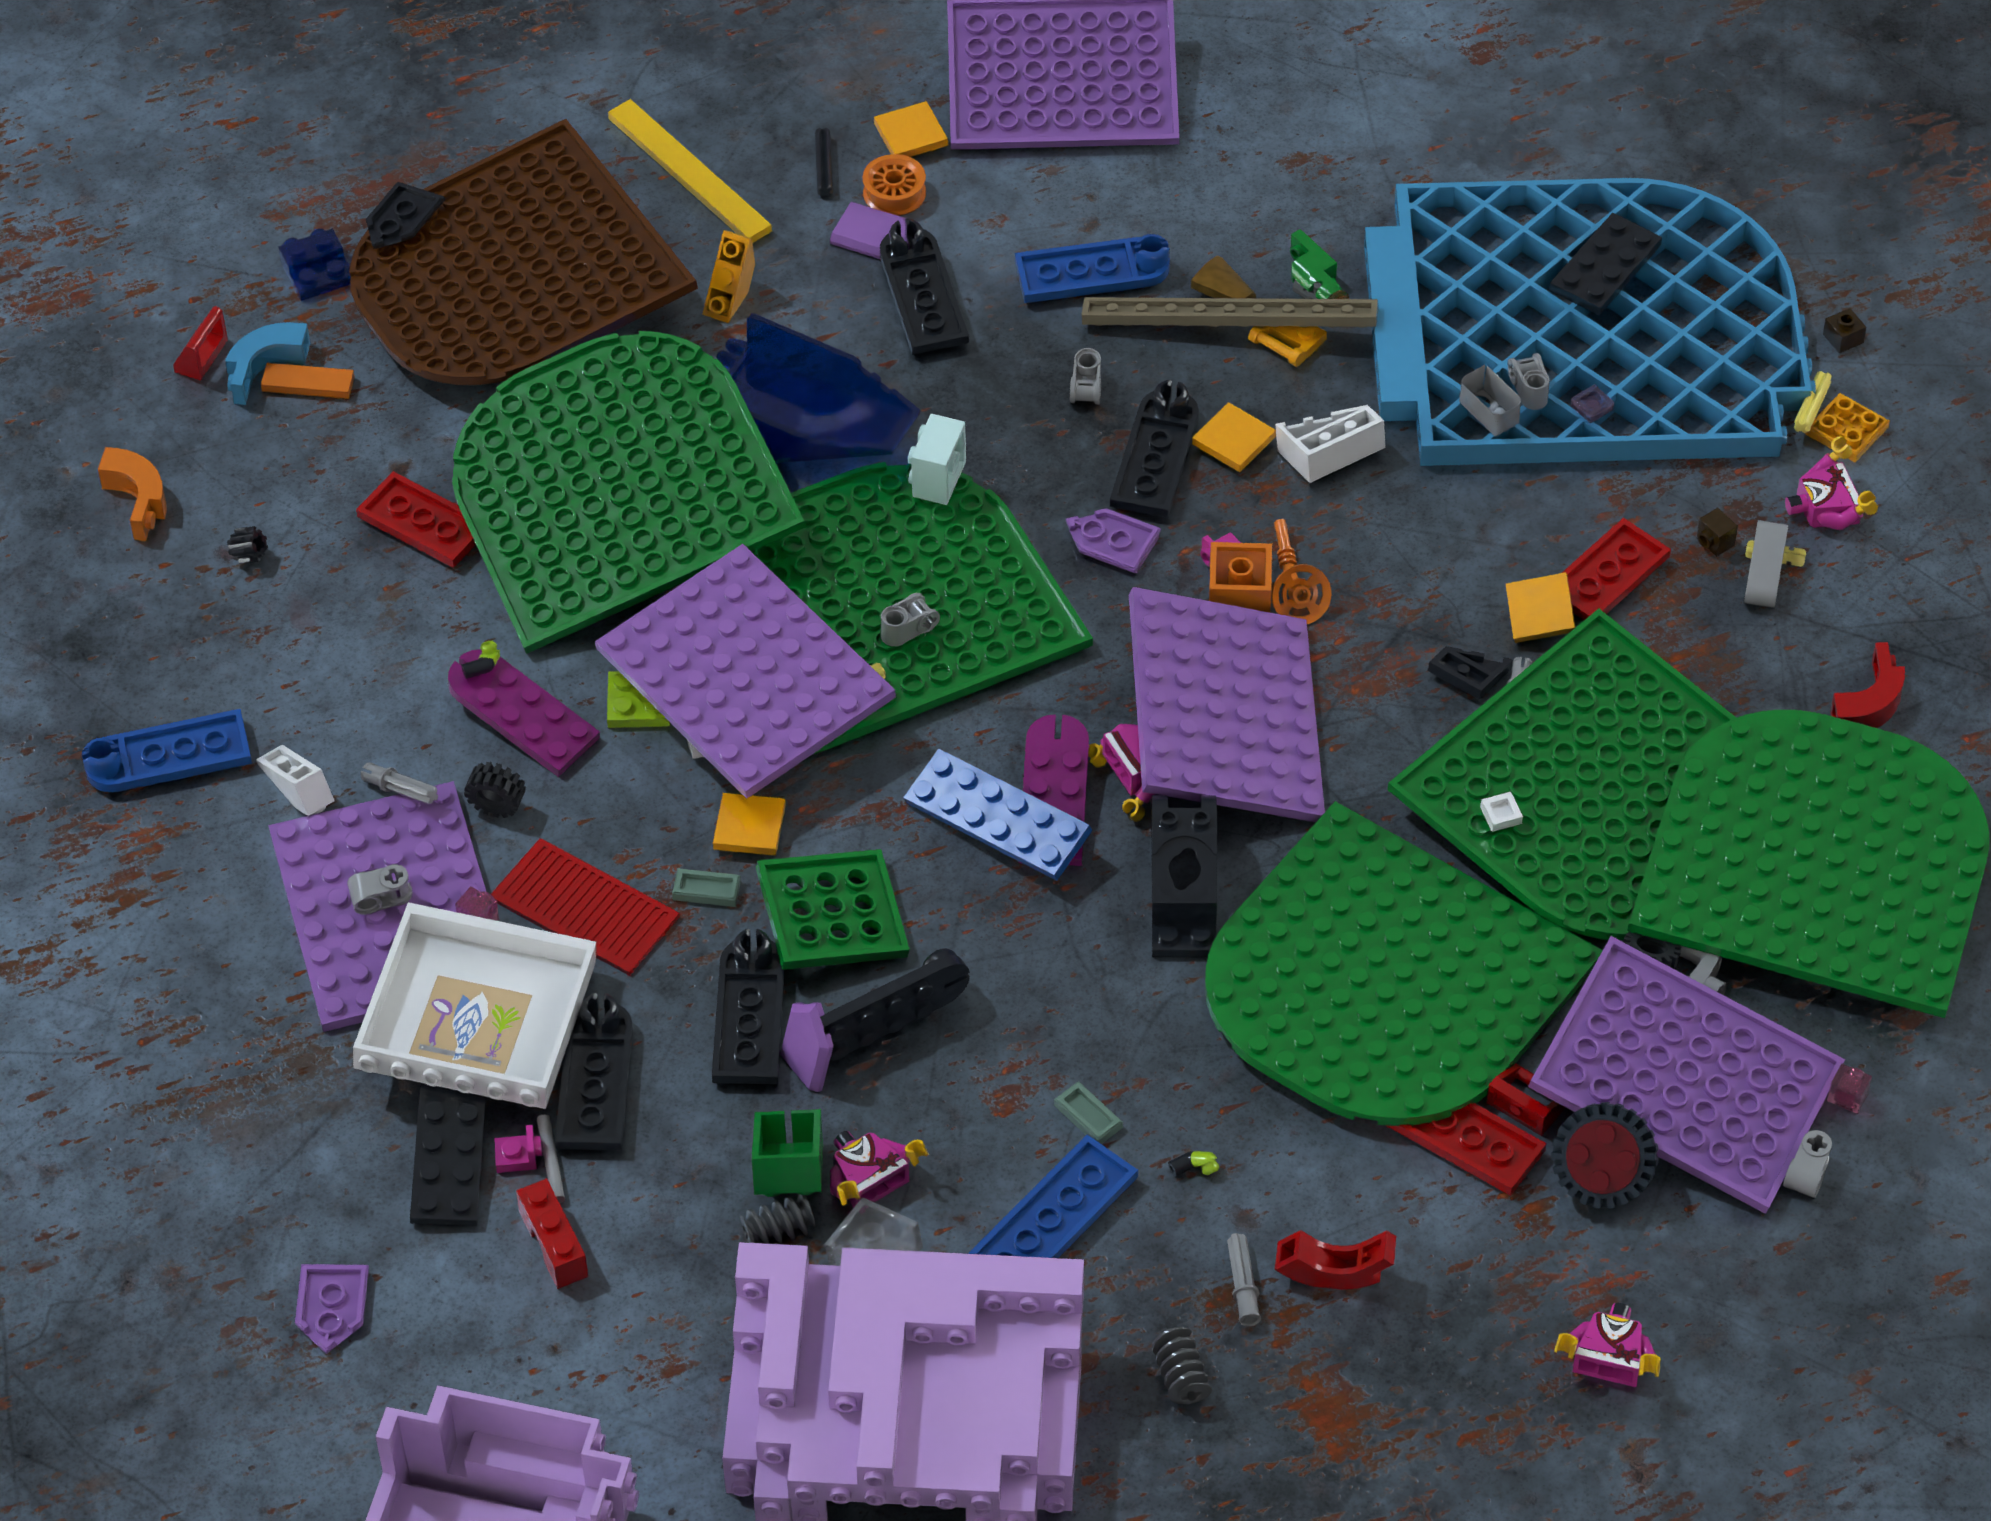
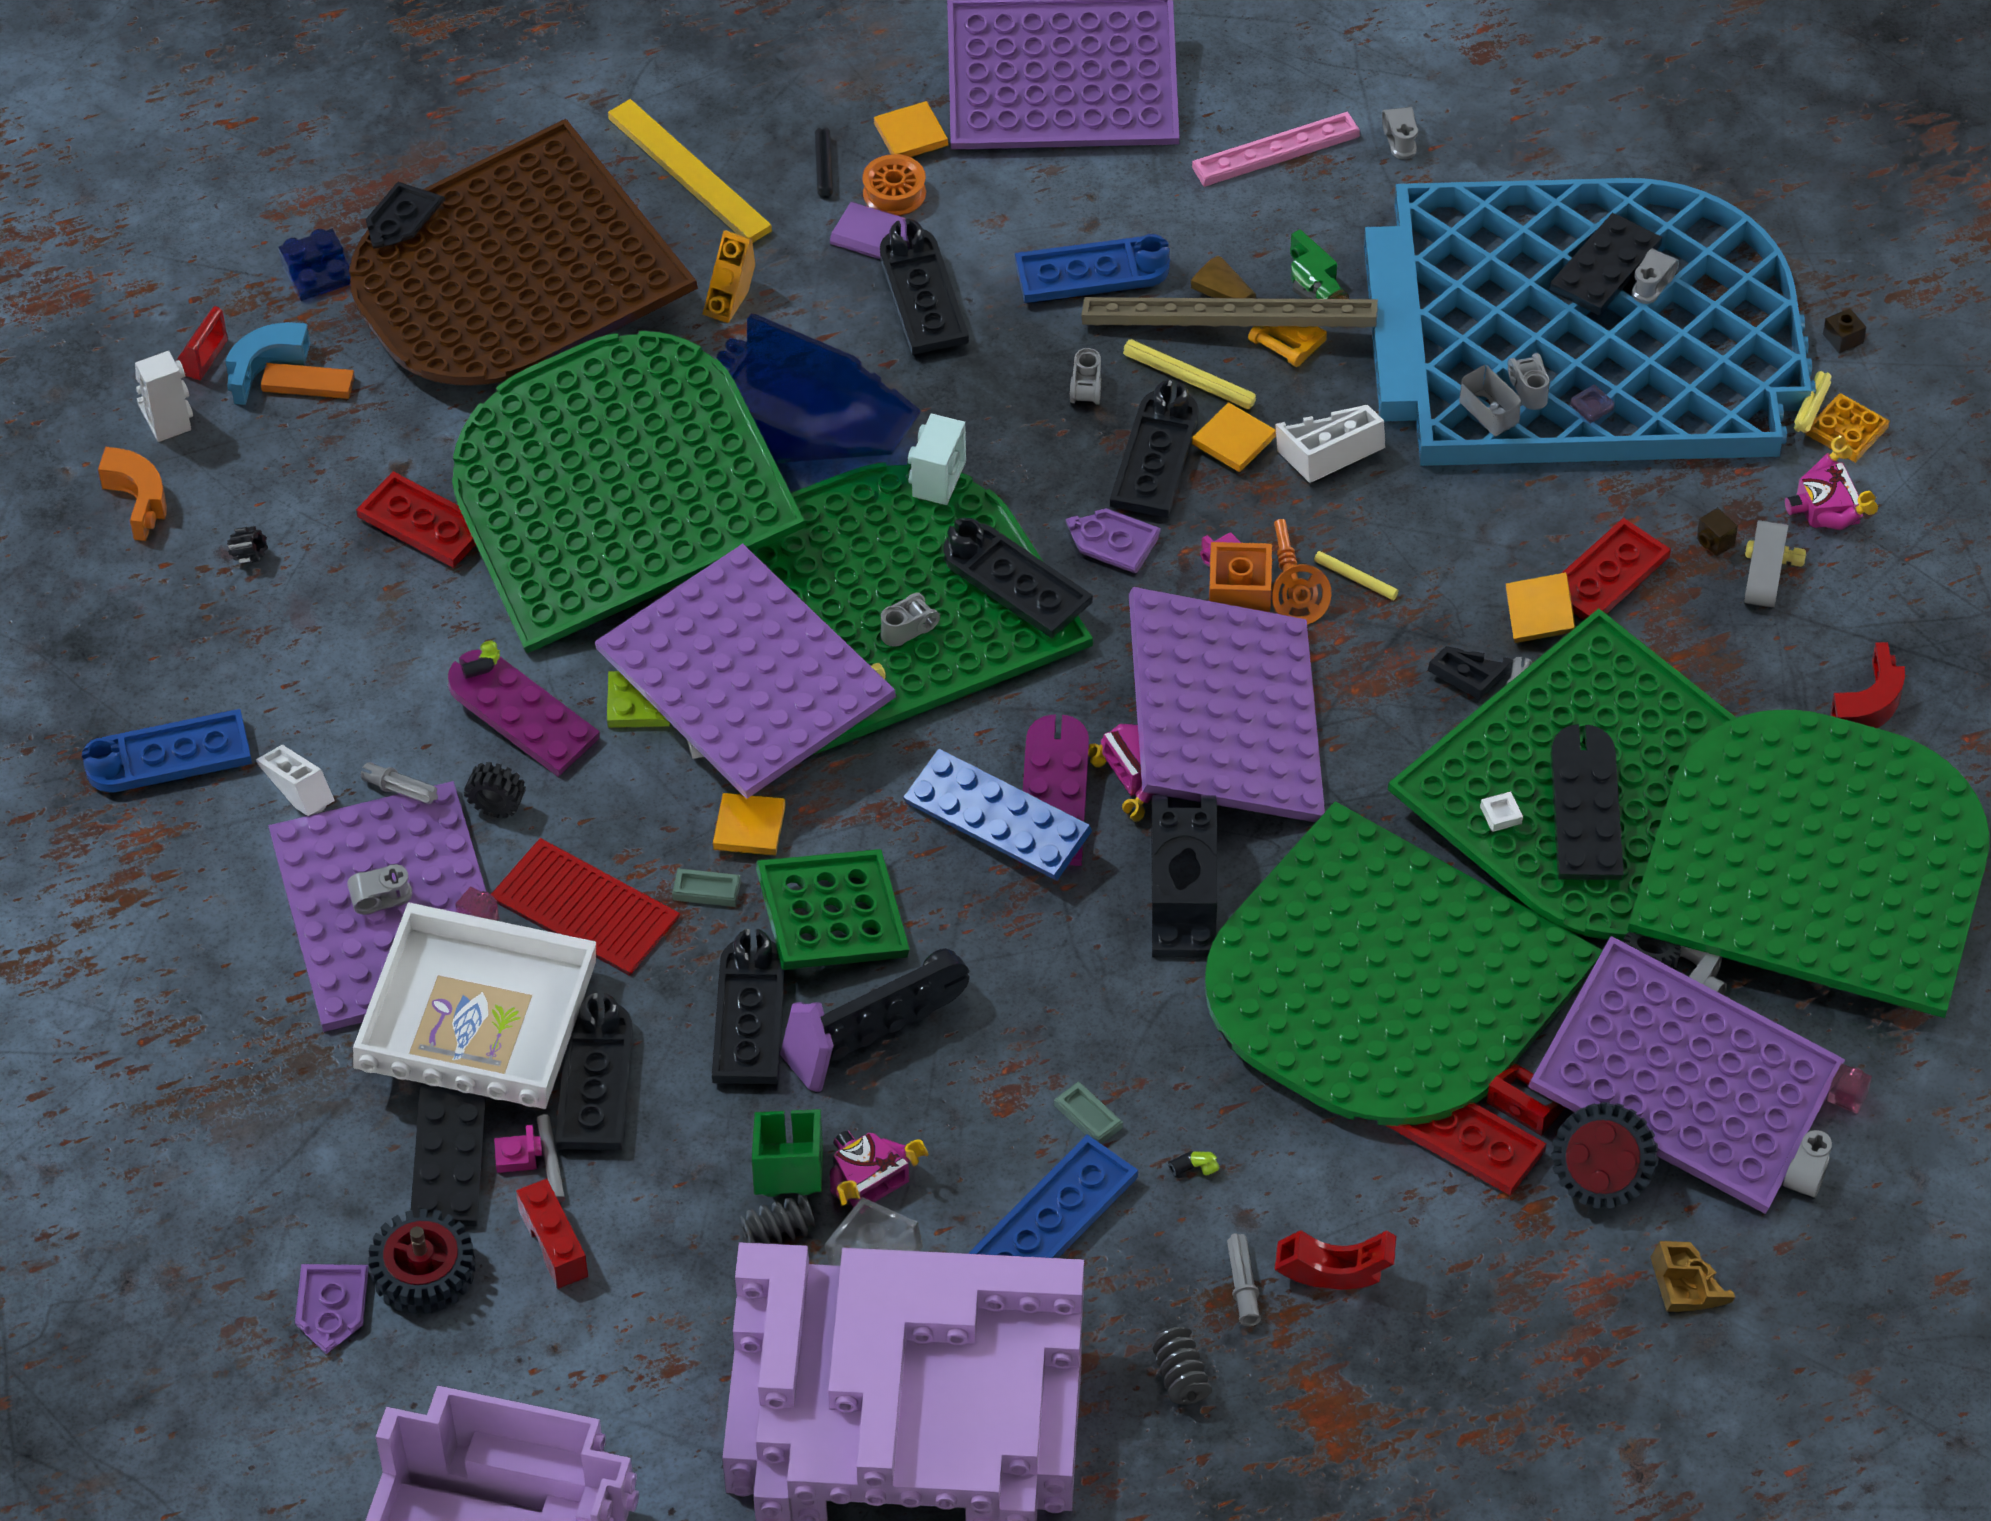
(163, 395): none -> white wedge
(421, 1261): none -> wheel
(1013, 576): none -> black plate
(1189, 374): none -> light yellow axle
(1275, 149): none -> bright pink tile
(1356, 575): none -> light yellow bar
(1401, 131): none -> light grey piece
(1586, 805): none -> black plate
(1610, 1347): torso -> none
(1653, 276): none -> light grey piece
(1686, 1279): none -> pearl gold slope

